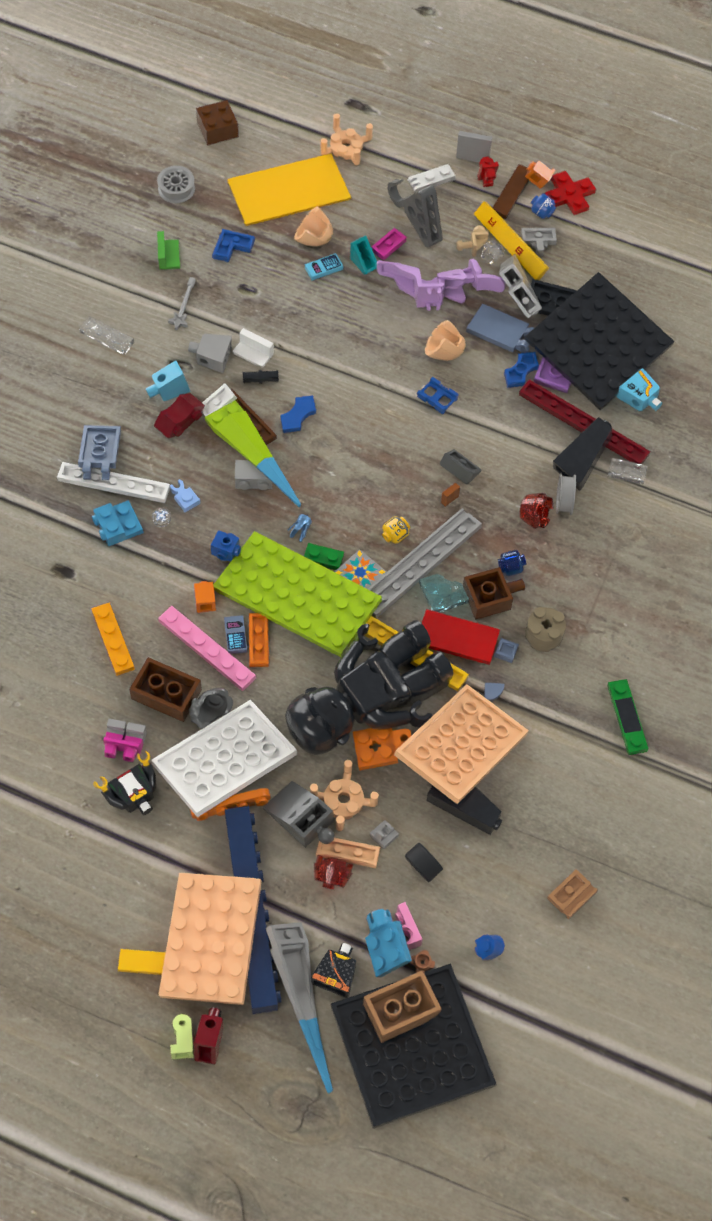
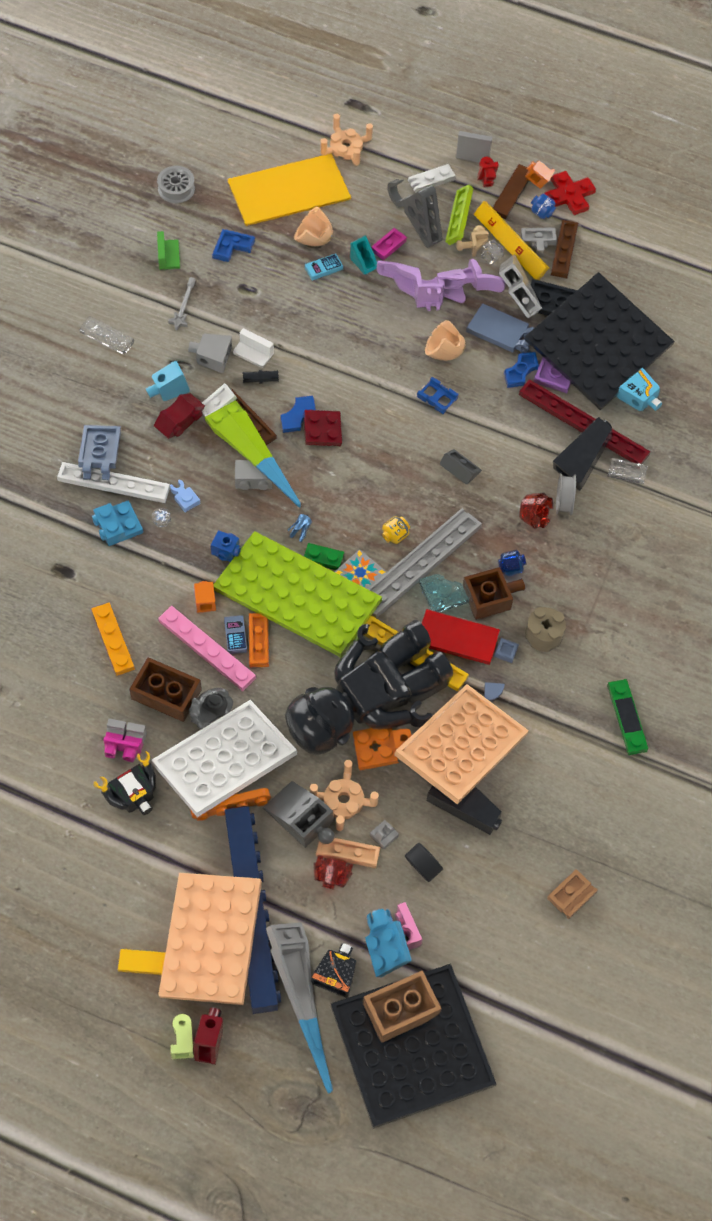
(217, 122): reddish brown brick -> none
(322, 428): none -> dark red plate
(422, 956): nougat plate -> none
(450, 494): dark orange tile -> none
(459, 214): none -> lime plate
(489, 946): blue plate -> none
(564, 249): none -> reddish brown tile

